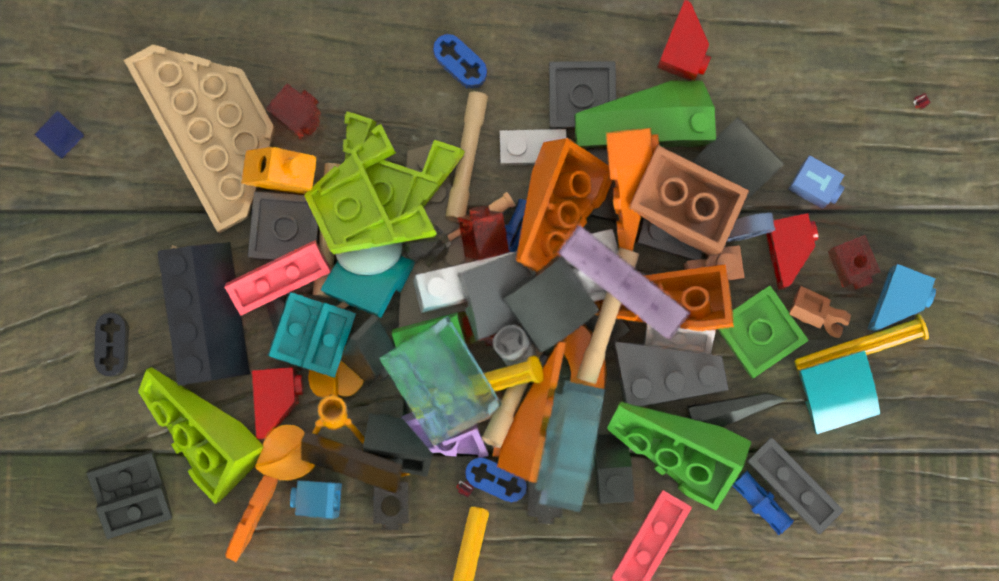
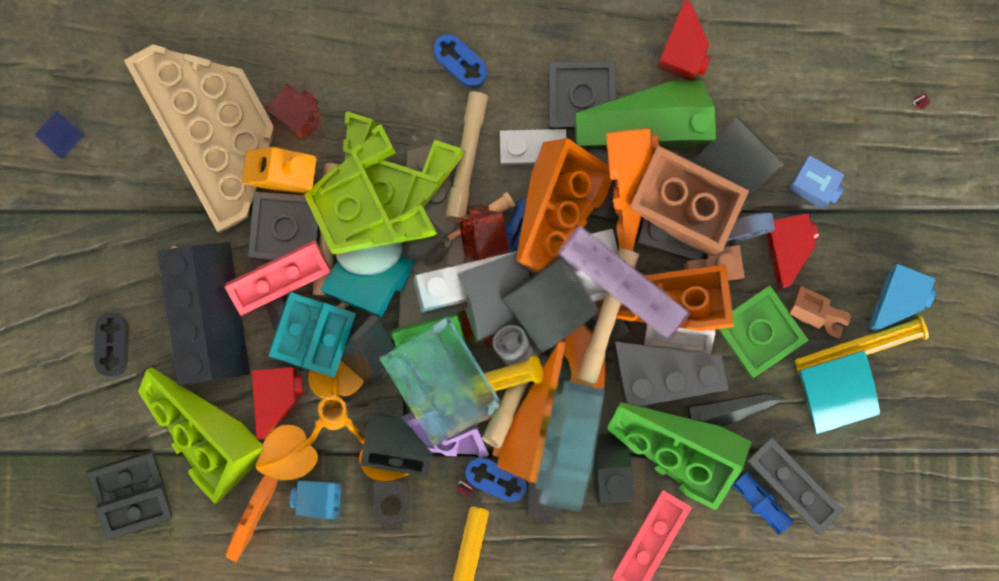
(351, 462): dark brown tile -> none
(854, 262): clear red brick -> none

